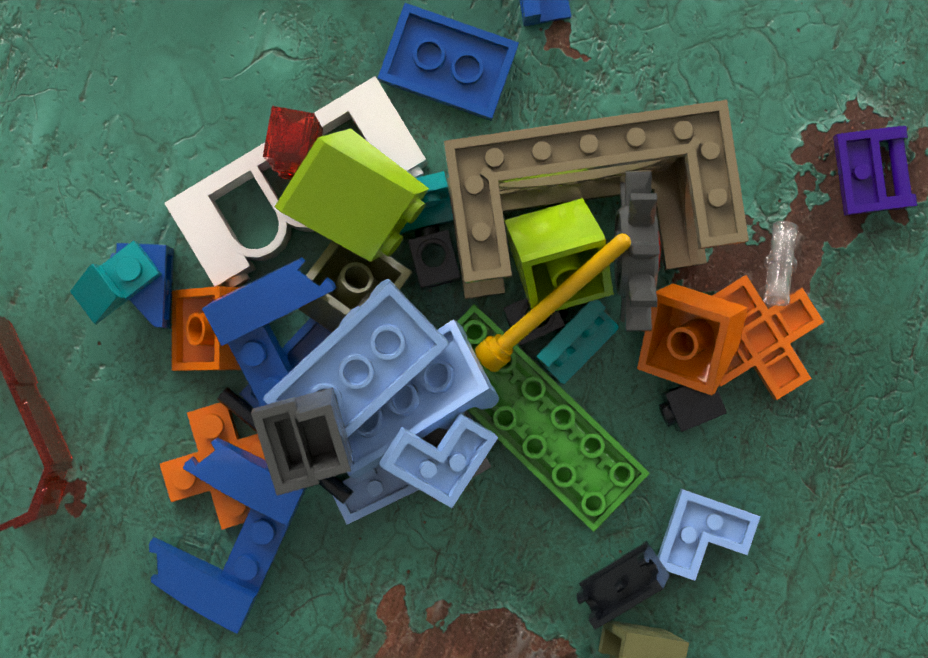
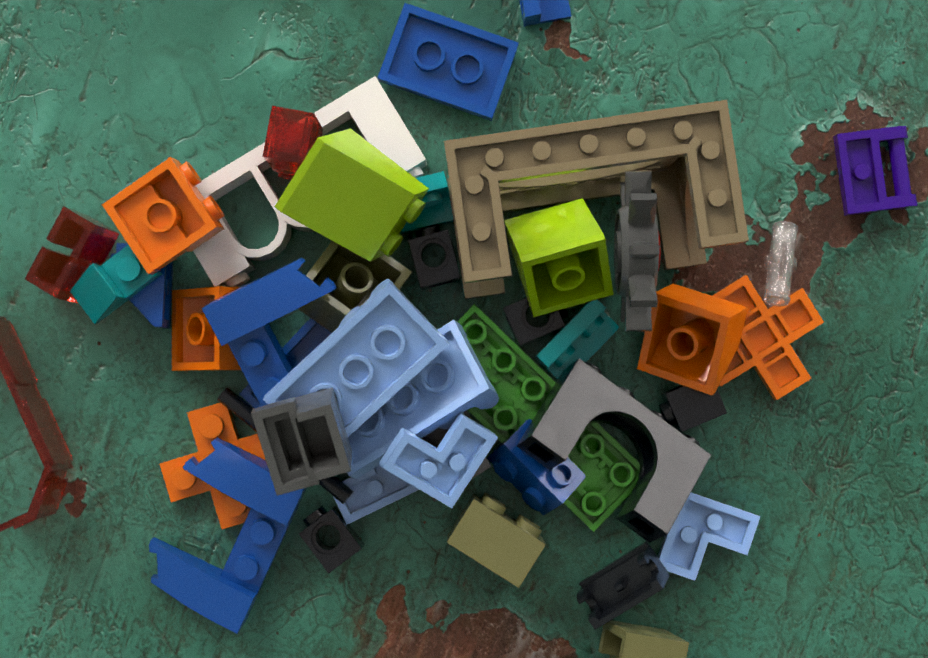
(90, 243): none -> clear red piece
(164, 214): none -> orange plate
(330, 556): none -> black brick
(496, 350): yellow piece -> none
(496, 539): none -> olive brick
(539, 487): none -> blue bracket
(666, 457): none -> arch

